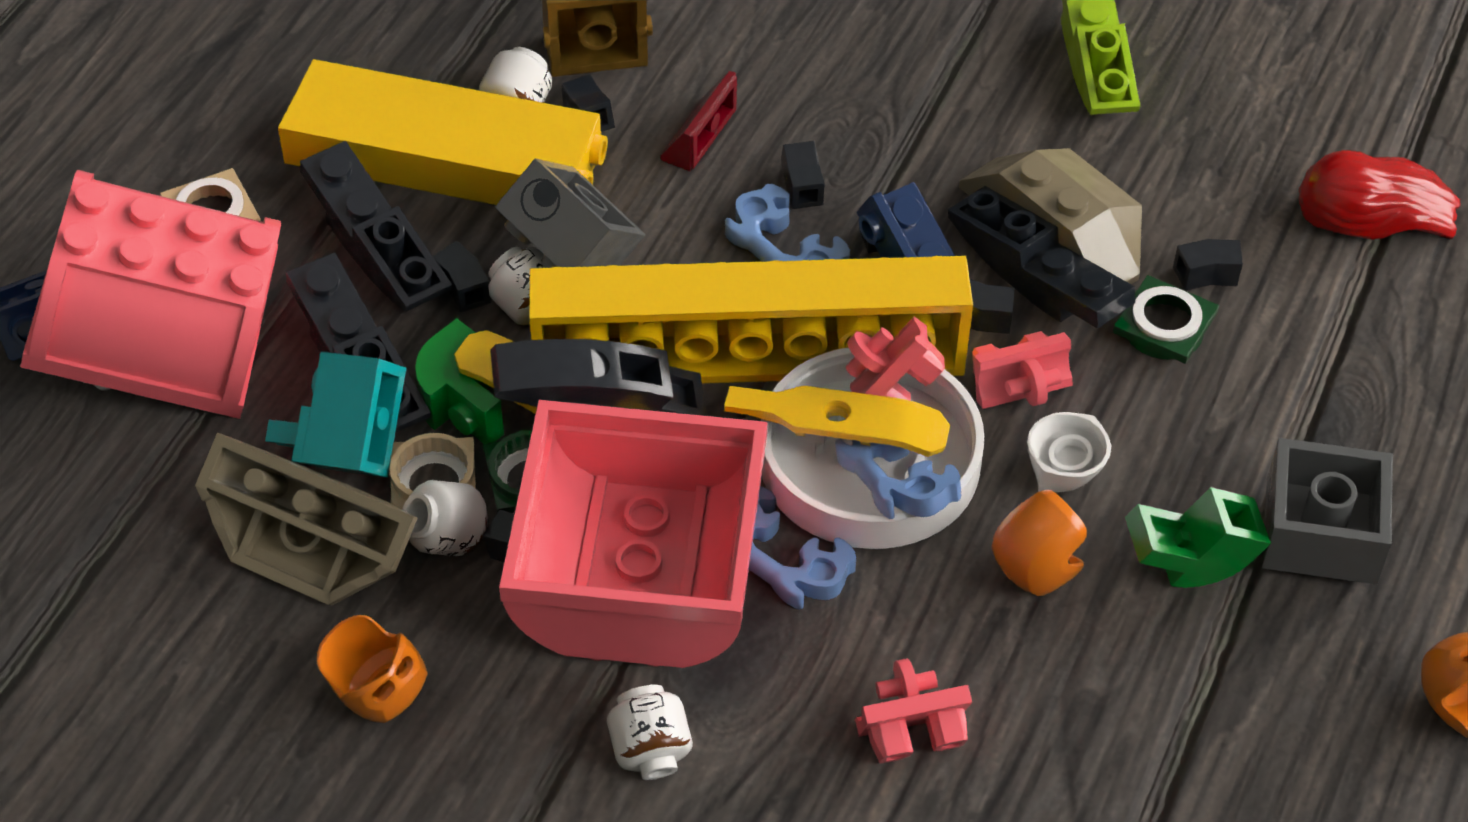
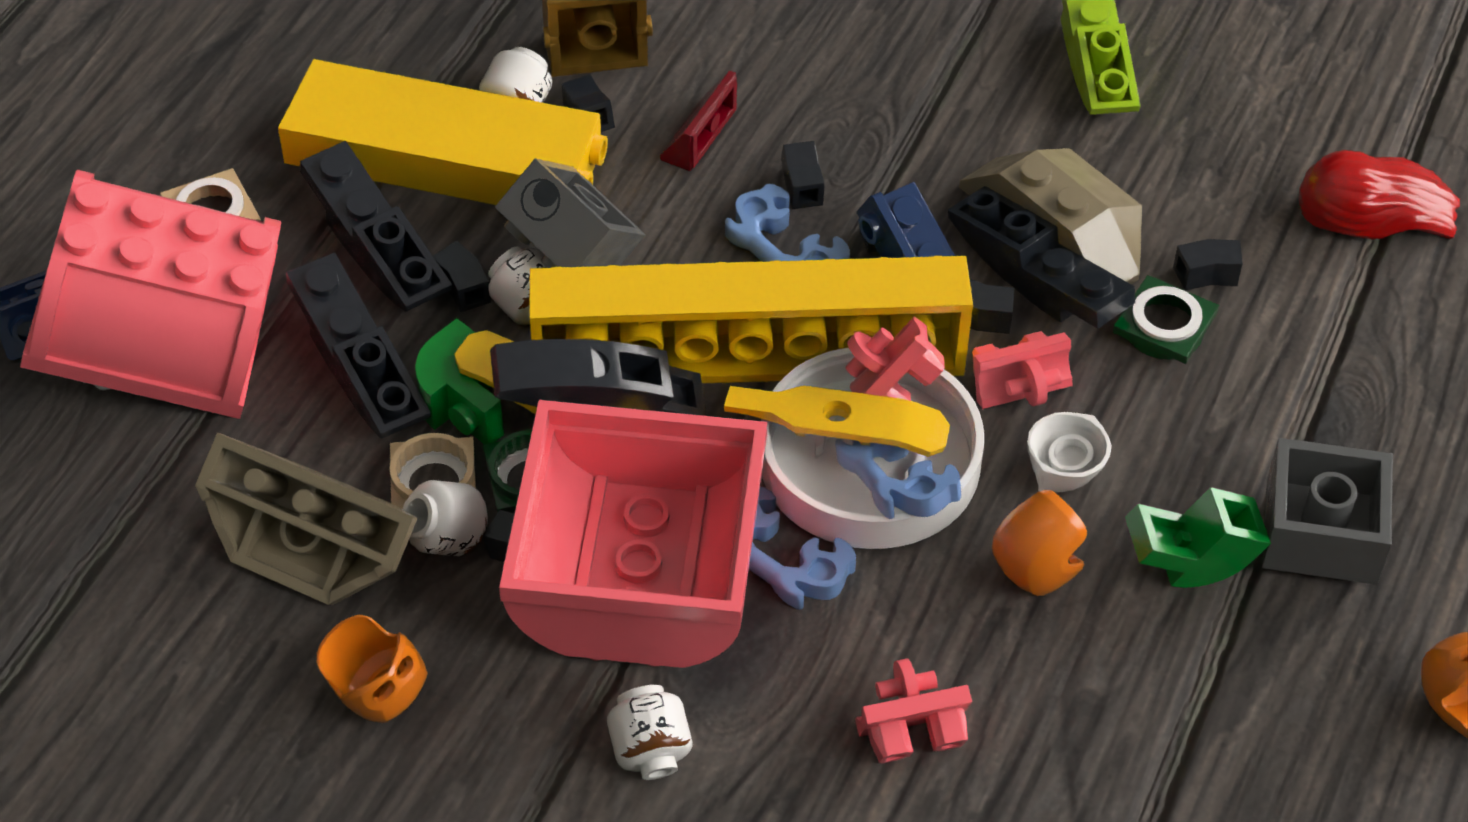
(349, 416): teal hinge -> none

